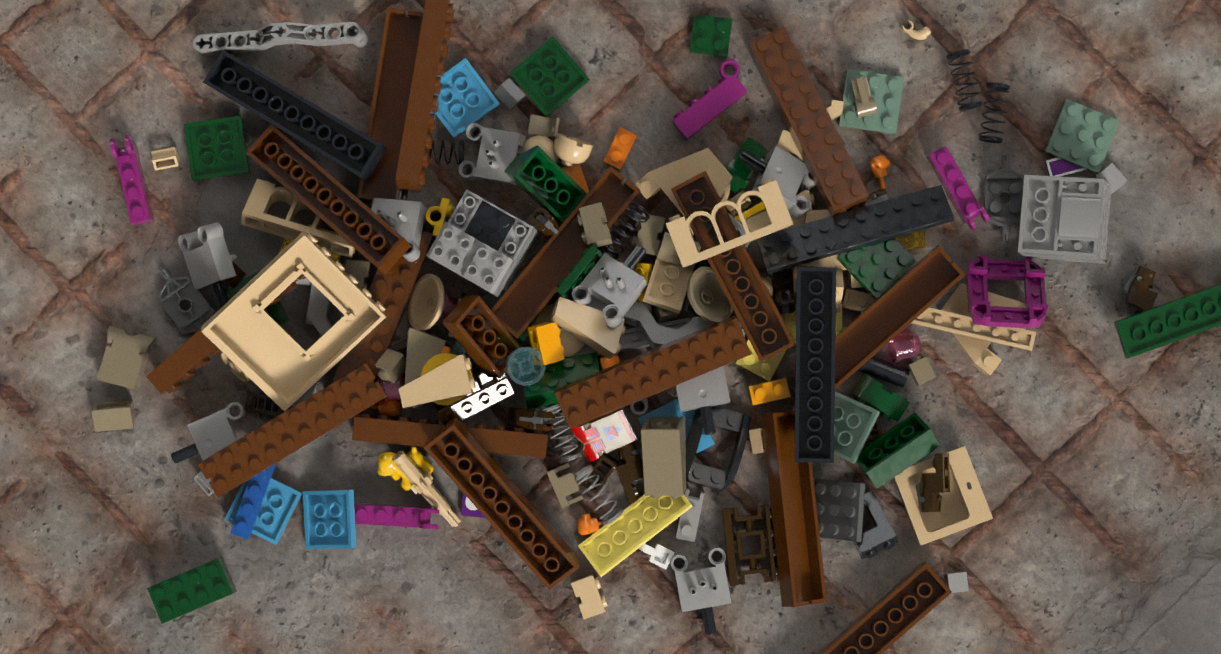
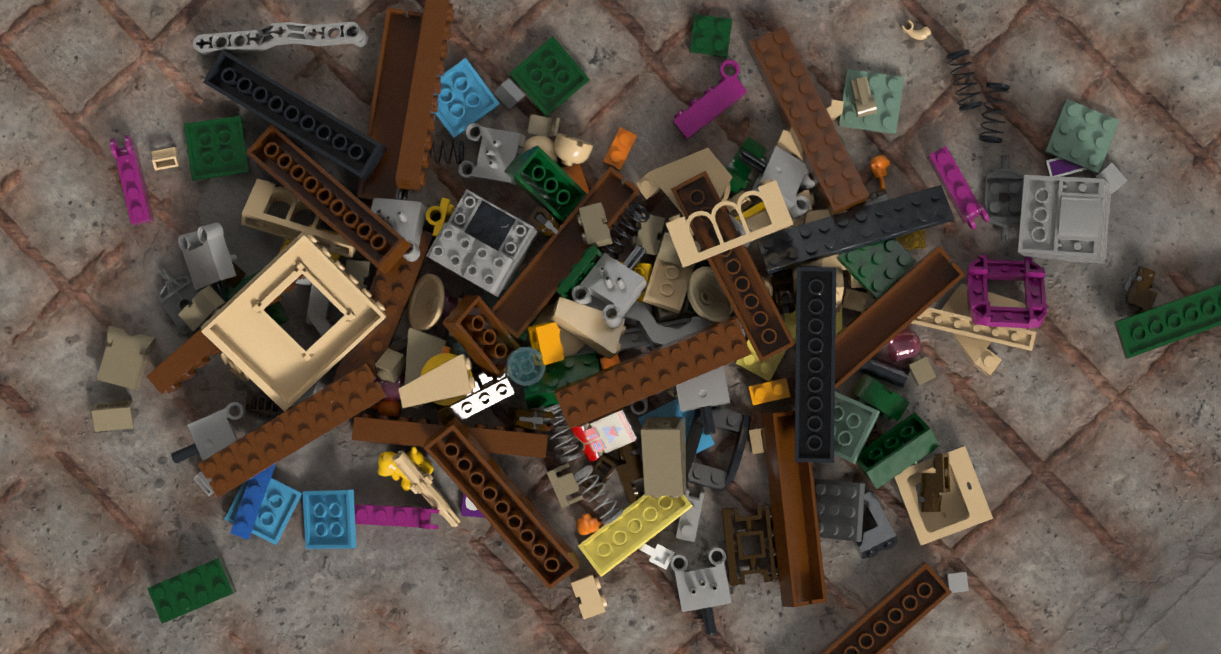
(204, 306): none -> dark tan brick

